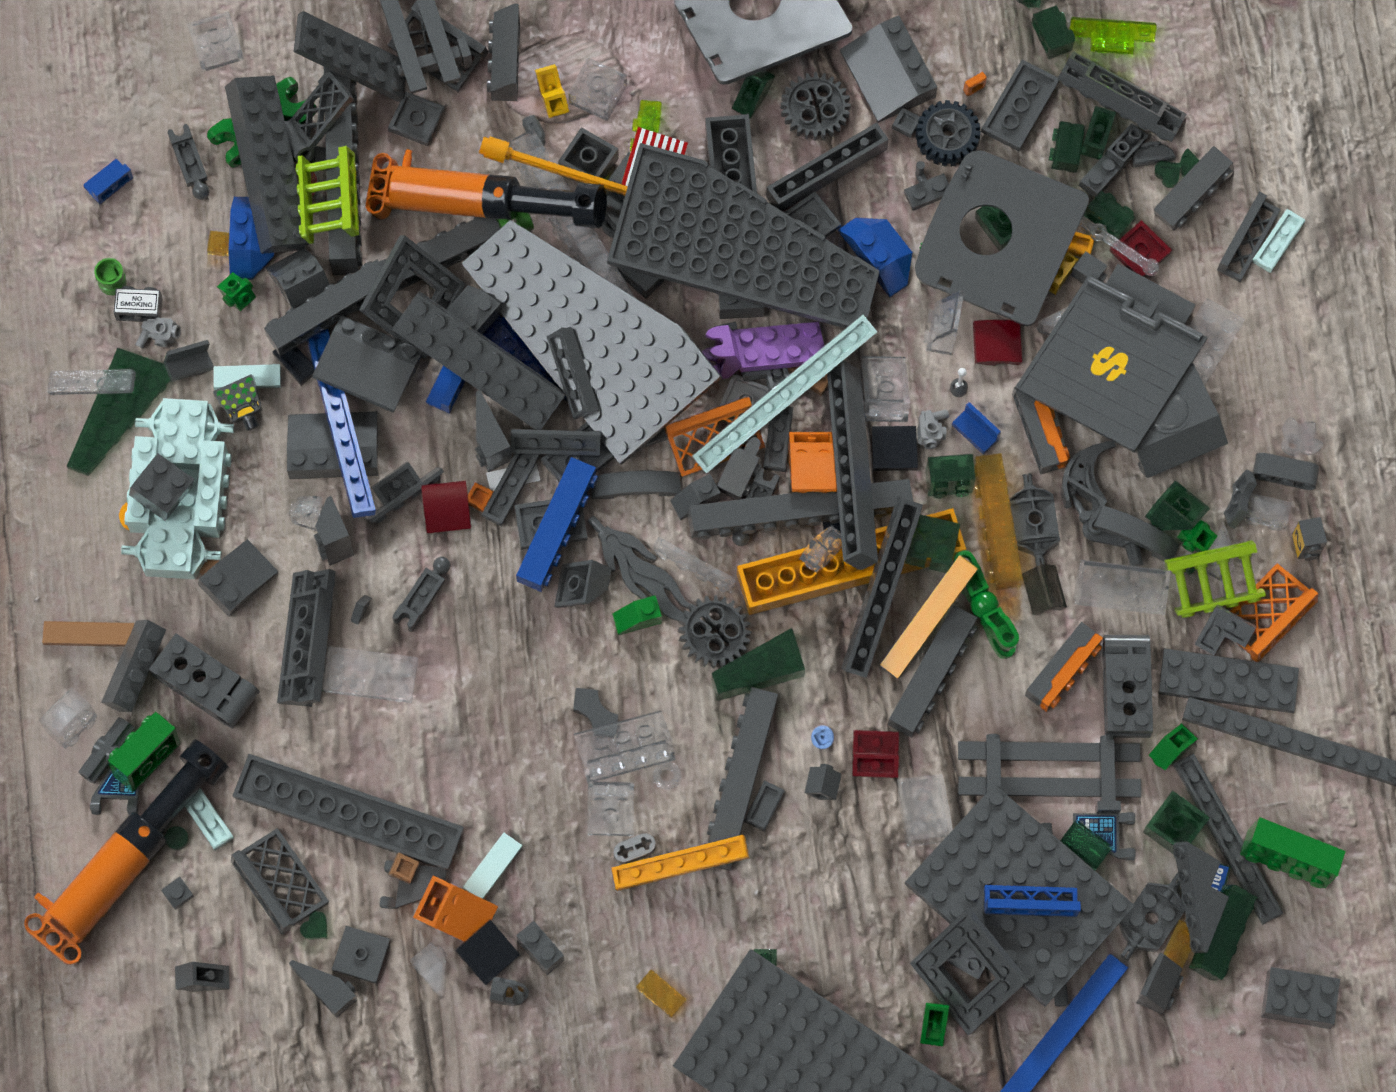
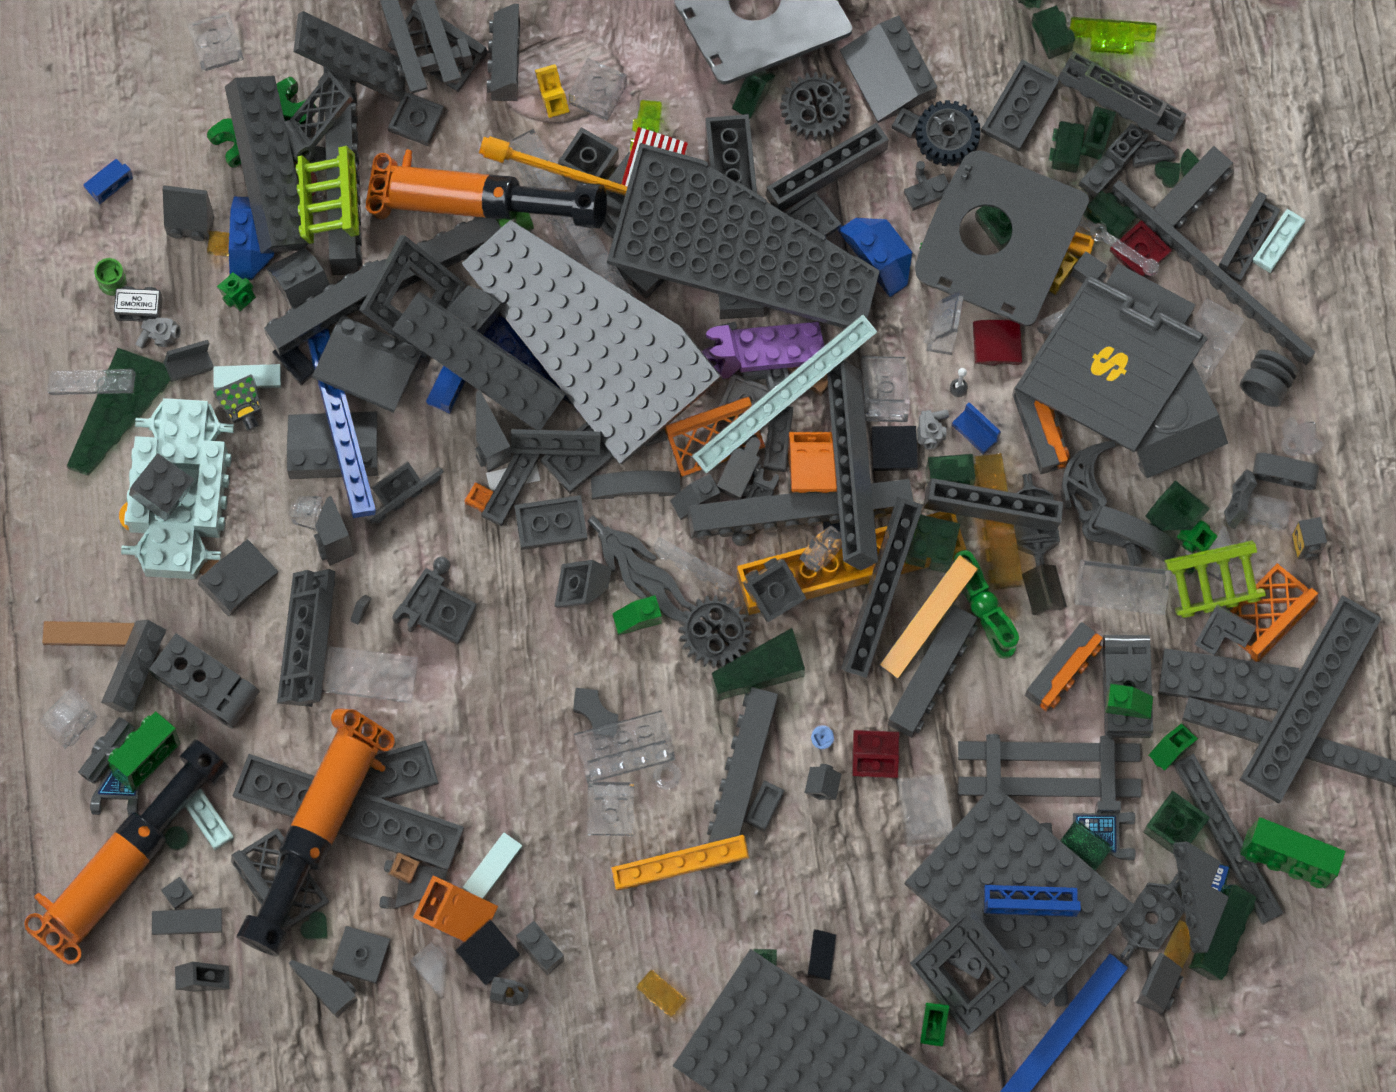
(187, 213): none -> dark grey slope
(187, 921): none -> dark grey tile
(190, 162): dark grey plate -> none
(317, 822): none -> piece
(406, 771): none -> dark grey tile
(446, 506): dark red slope -> none
(447, 613): none -> dark grey plate
(532, 122): dark grey piece -> none
(556, 525): blue brick -> none
(572, 372): dark grey slope -> none
(632, 843): light grey beam -> none
(773, 589): none -> dark grey plate
(821, 955): none -> black slope
(975, 84): orange tile -> none
(993, 505): none -> dark grey brick
(1128, 702): none -> green slope
(1212, 272): none -> dark grey plate
(1268, 378): none -> dark grey wheel
(1300, 998): dark grey brick -> none
(1310, 699): none -> dark grey plate

